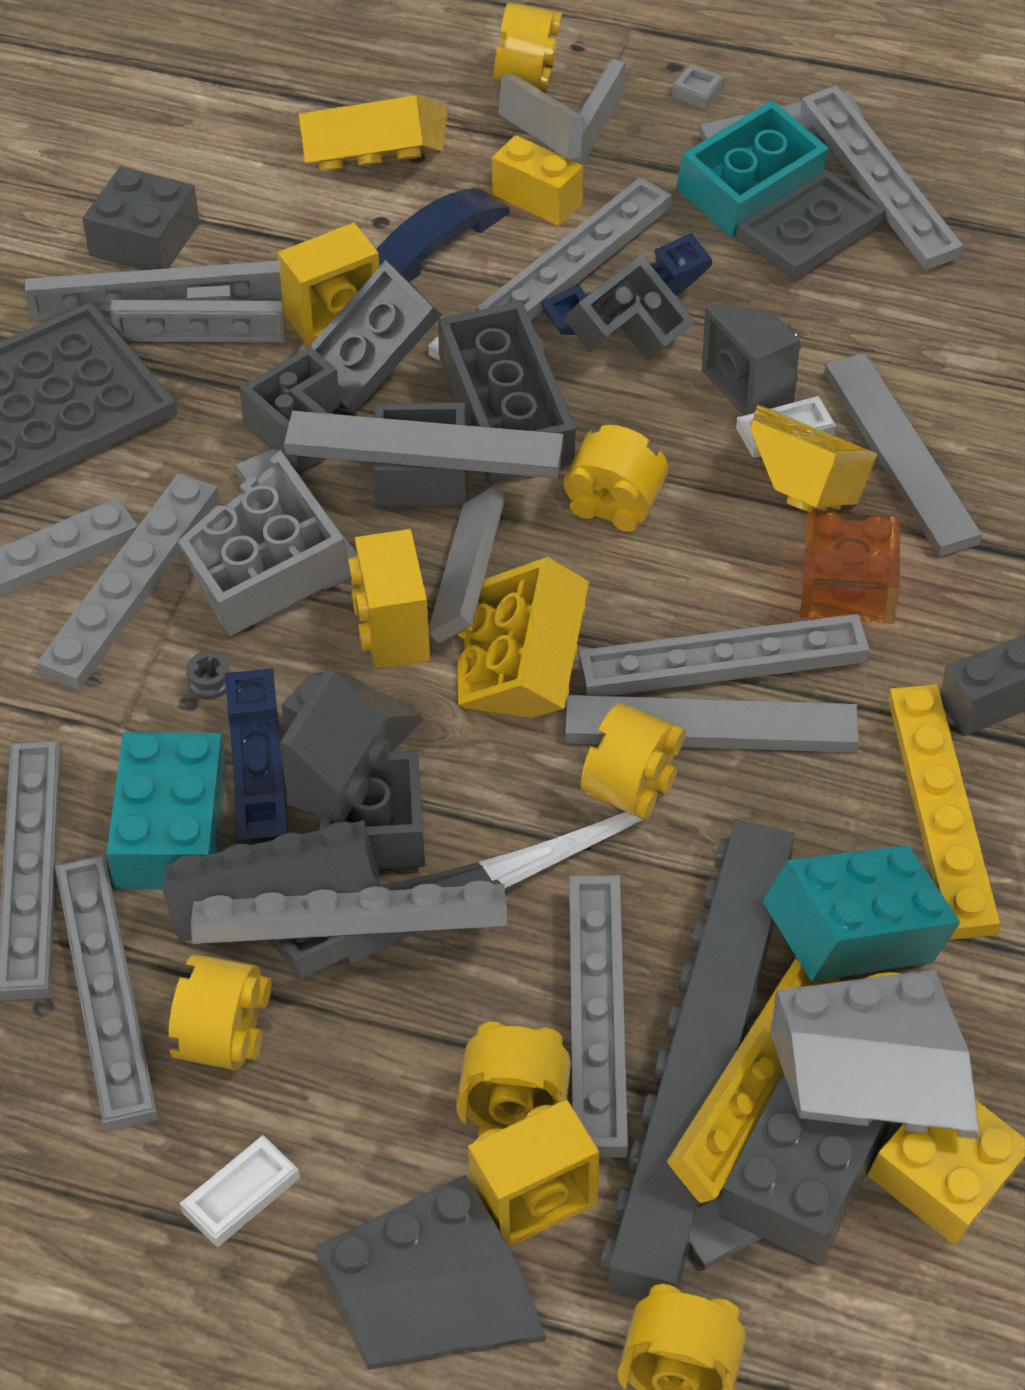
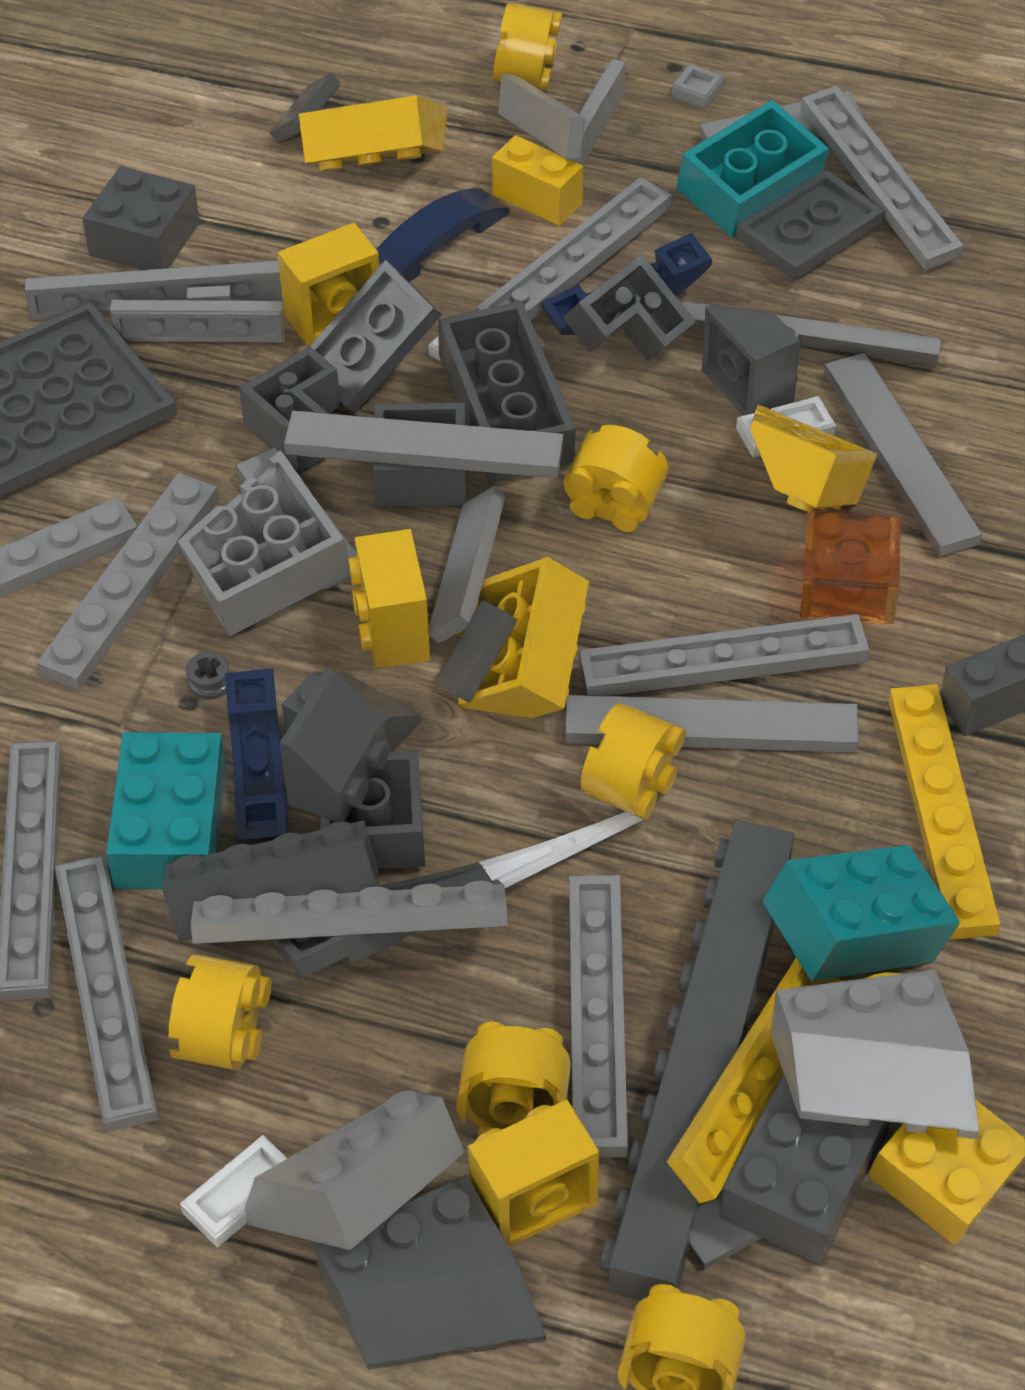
(310, 100): none -> dark grey tile
(358, 1173): none -> light grey wedge
(476, 651): none -> dark grey tile
(848, 338): none -> light grey tile

